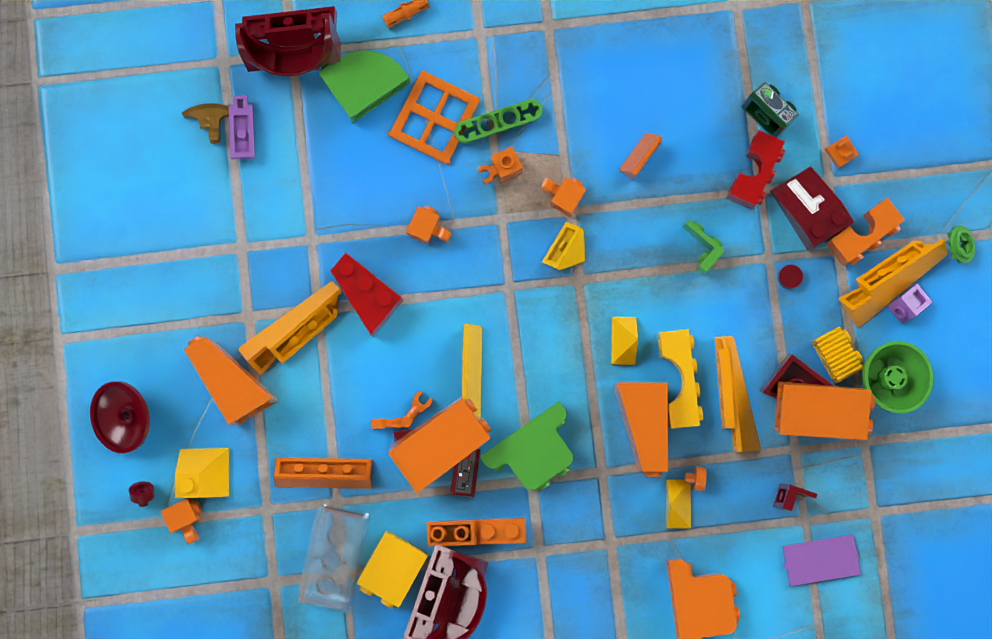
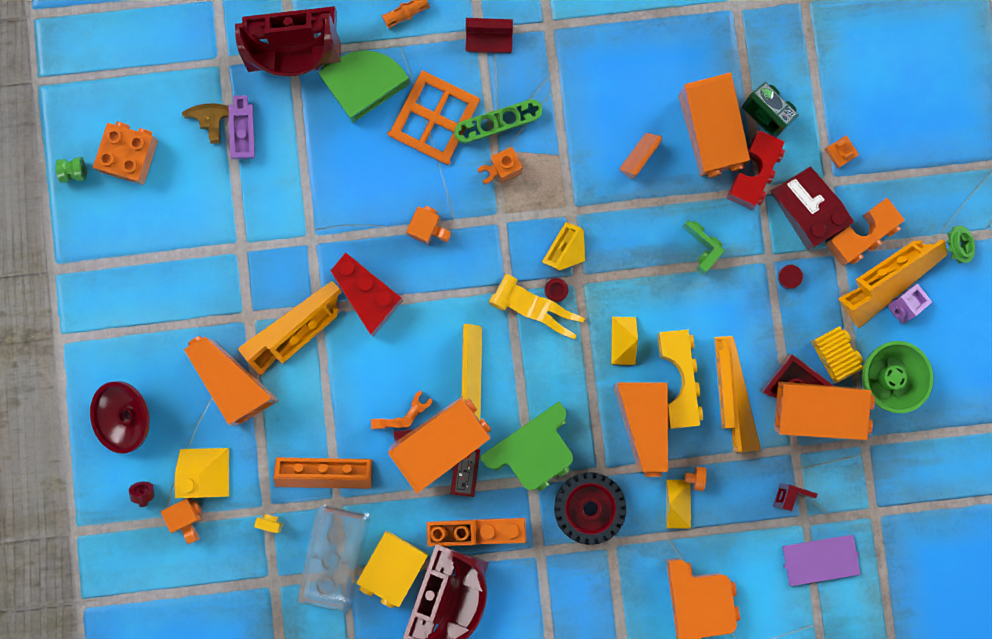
(71, 169): none -> bright green wheel
(125, 152): none -> orange brick
(269, 523): none -> yellow plate
(489, 35): none -> dark red panel
(530, 305): none -> yellow flag
(556, 290): none -> dark red tile
(565, 196): orange brick -> none
(609, 503): none -> wheel
(714, 125): none -> orange slope

